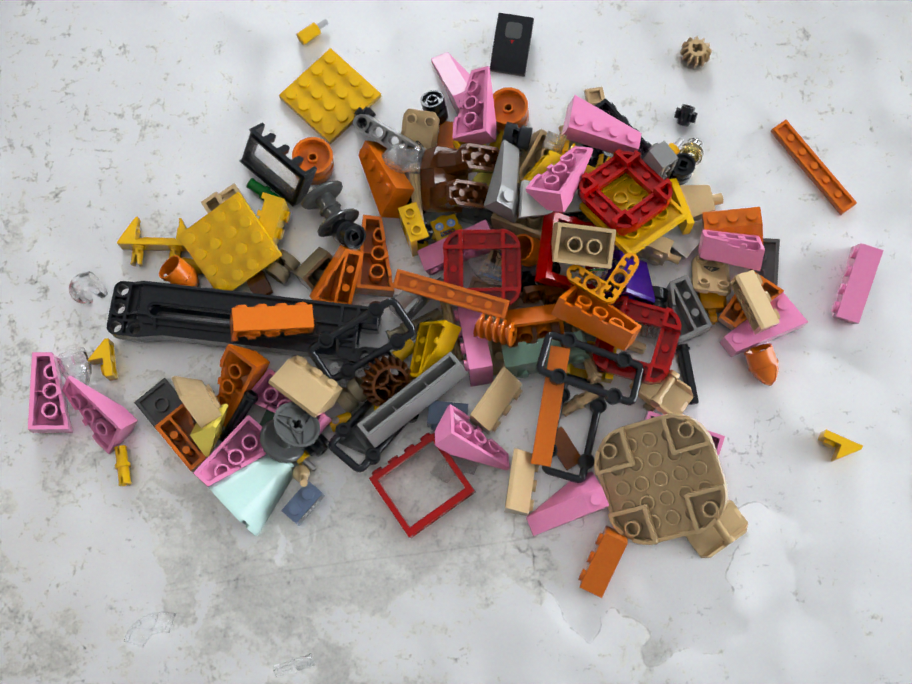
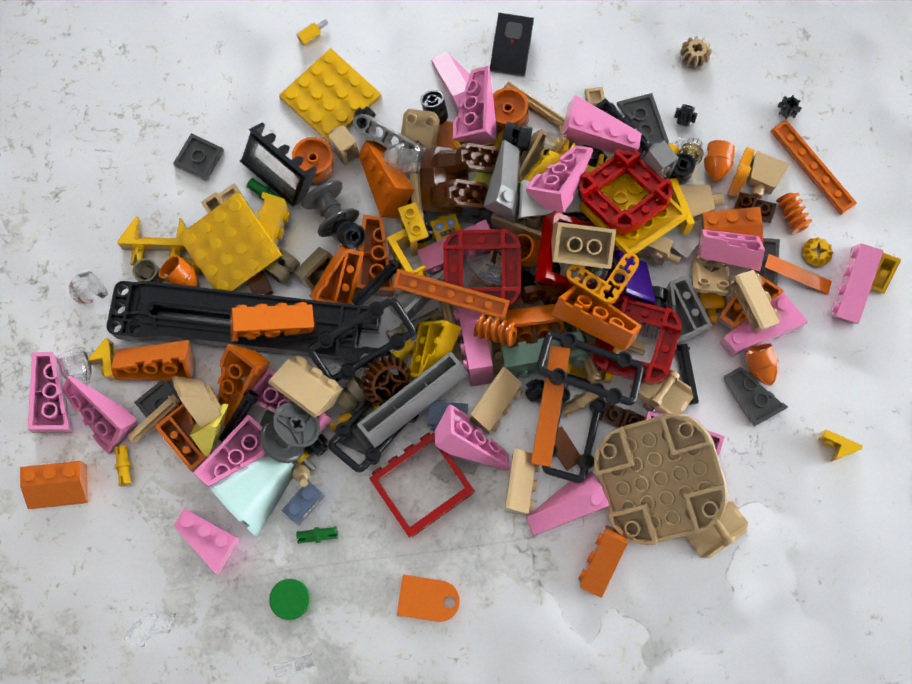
(54, 484): none -> orange slope
(146, 271): none -> dark tan wheel
(154, 362): none -> orange wedge
(154, 418): none -> tan axle
(198, 157): none -> dark grey tile
(207, 539): none -> bright pink wedge
(289, 599): none -> green tile
(317, 535): none -> green pin
(343, 145): none -> tan brick
(376, 282): none -> black axle
(398, 243): none -> yellow panel
(425, 599): none -> orange tile
(535, 390): none -> black gear
(540, 108): none -> tan axle
(619, 417): none -> reddish brown slope
(645, 117): none -> dark grey wing
(719, 159): none -> orange helmet
(741, 173): none -> light orange beam
(747, 201): none -> reddish brown slope
(753, 397): none -> dark grey wing
(765, 173): none -> tan torso
(789, 107): none -> black gear
(793, 212): none -> orange piece
(798, 274): none -> orange sticker
(812, 257): none -> yellow gear
(885, 272): none -> yellow slope

